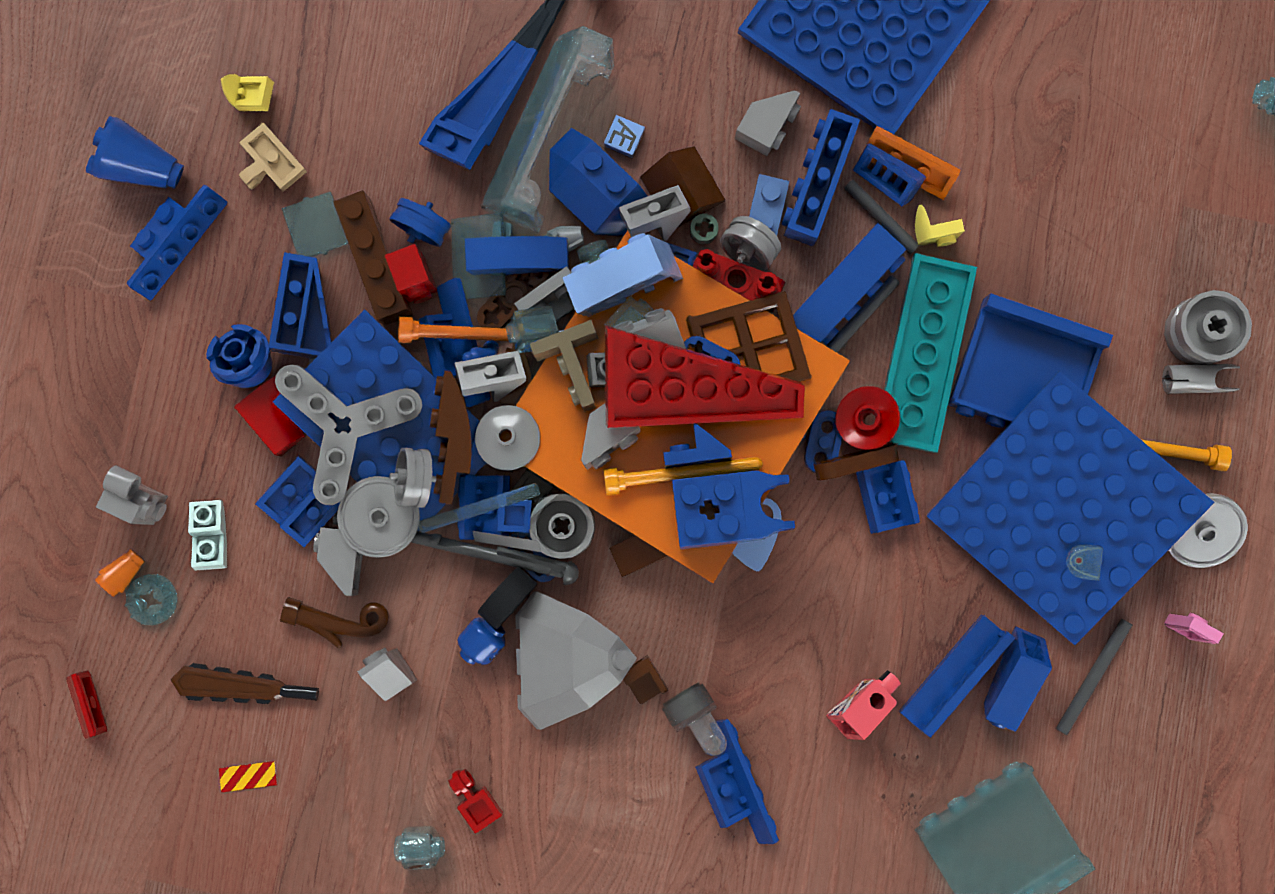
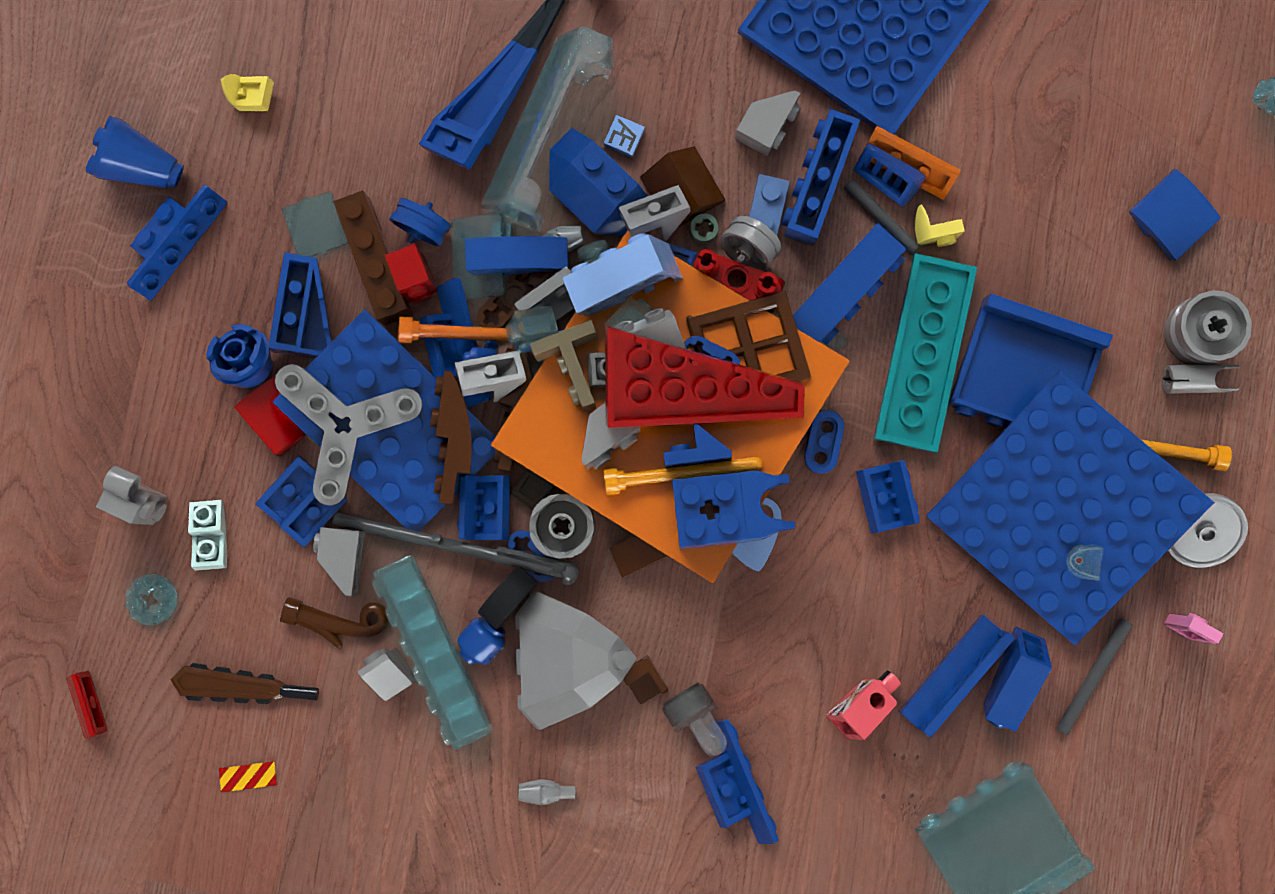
(119, 573): orange cone -> none
(271, 159): tan plate -> none
(373, 521): light grey shield -> none
(413, 477): light grey wheel -> none
(419, 848): clear light blue head -> none
(432, 652): none -> clear light blue brick
(479, 507): clear light blue bar -> none
(479, 807): red plate -> none
(507, 541): light grey sticker -> none
(515, 517): blue tile -> none
(518, 449): light grey dish -> none
(544, 792): none -> light grey piece
(854, 410): red dish -> none
(856, 462): reddish brown beam -> none
(863, 314): dark grey bar -> none
(1174, 214): none -> blue slope

